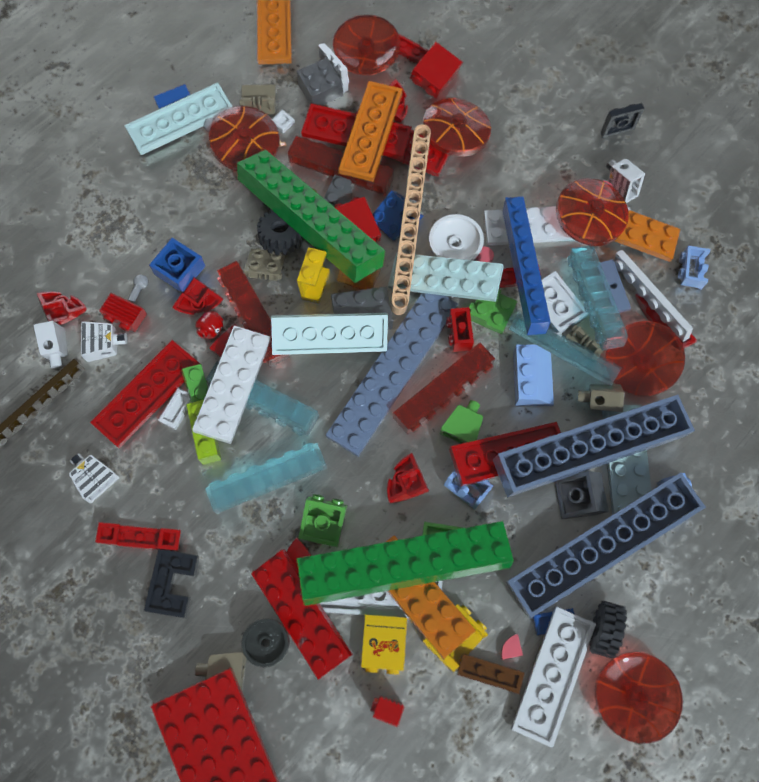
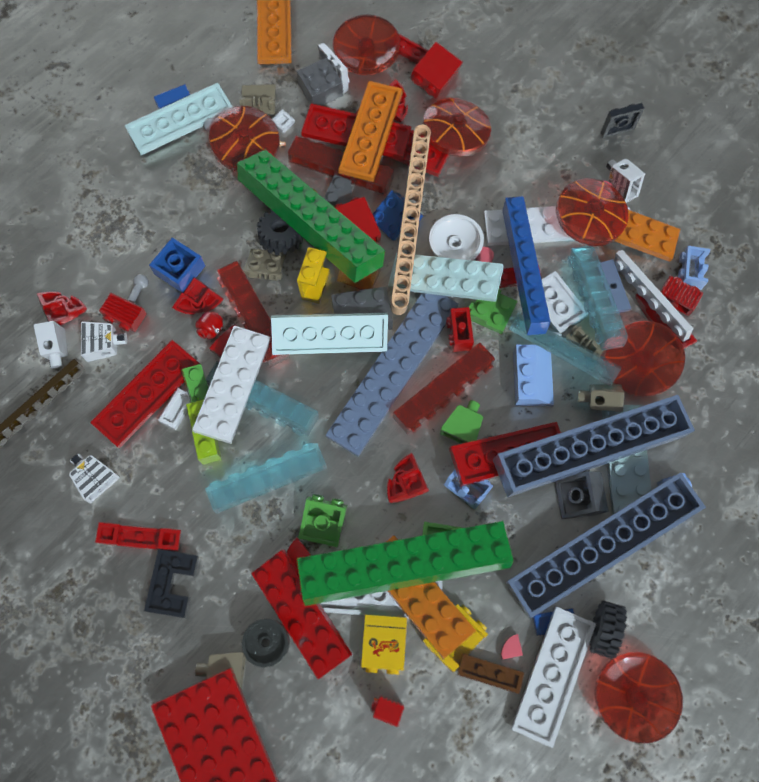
(681, 295): none -> red brick

